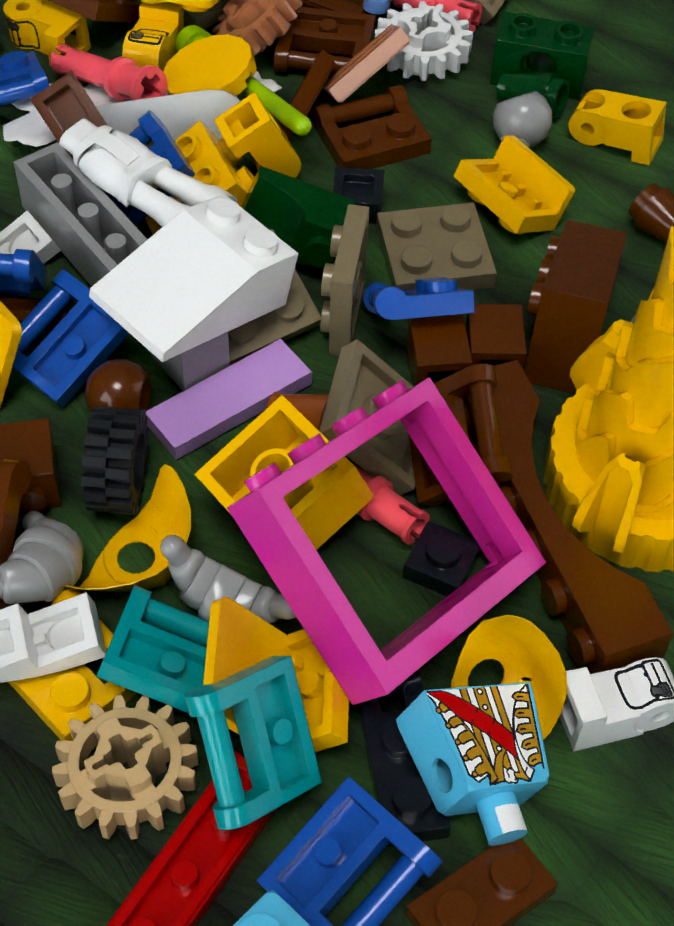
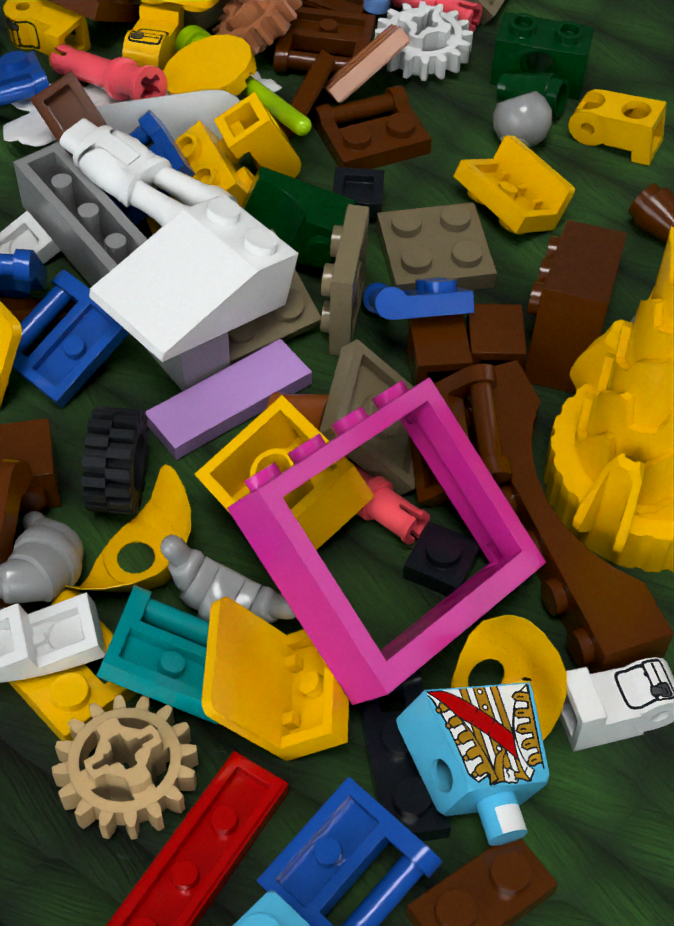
(118, 385): reddish brown piece -> none
(271, 735): teal plate -> none

